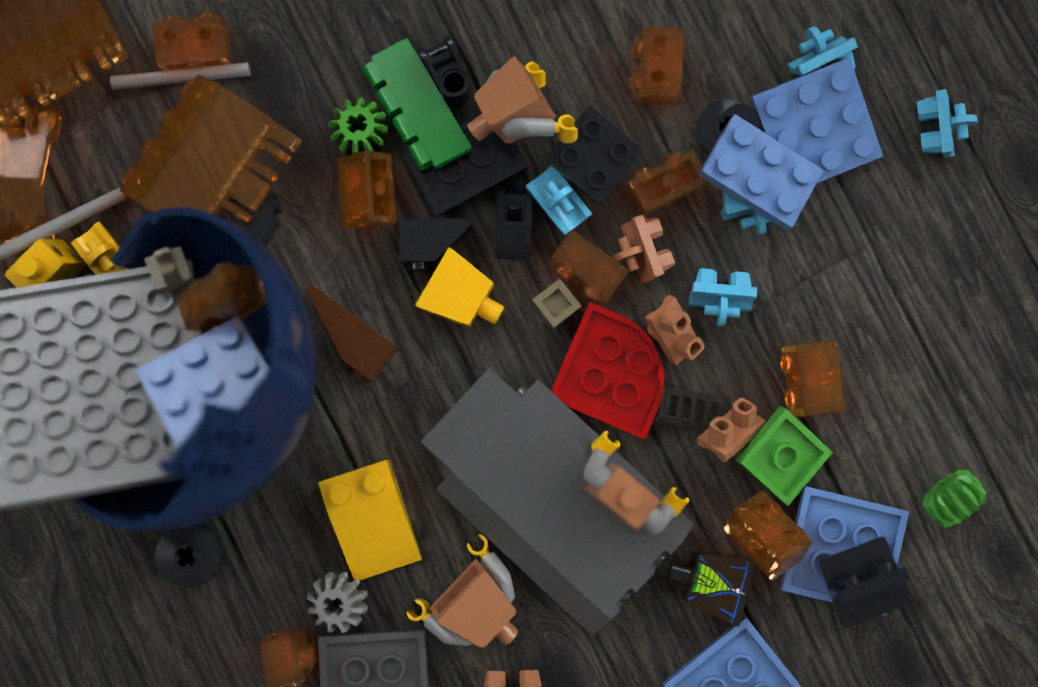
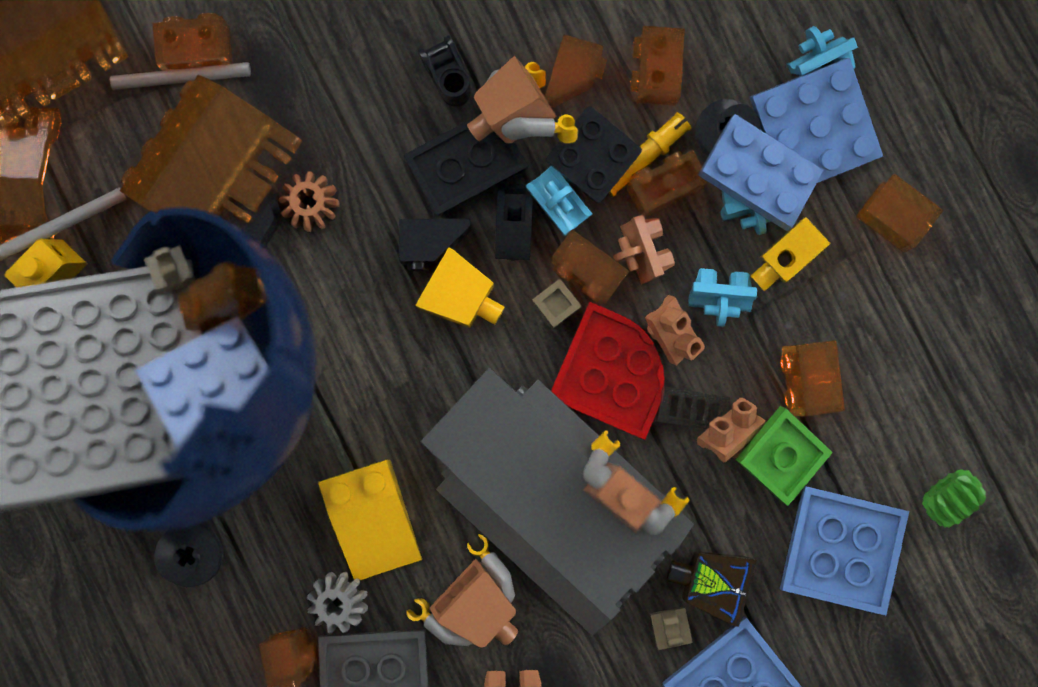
(98, 249): yellow hips -> none
(297, 208): none -> nougat gear
(355, 341): reddish brown slope -> none
(358, 115): bright green gear -> none
(366, 190): clear orange brick -> none
(408, 88): green windscreen -> none
(574, 69): none -> clear orange slope
(654, 146): none -> yellow pin
(671, 628): none -> dark tan tile
(767, 535): clear orange brick -> none
(803, 245): none -> yellow torso
(864, 581): black bracket -> none
(899, 213): none -> clear orange piece
(938, 108): medium azure hips -> none

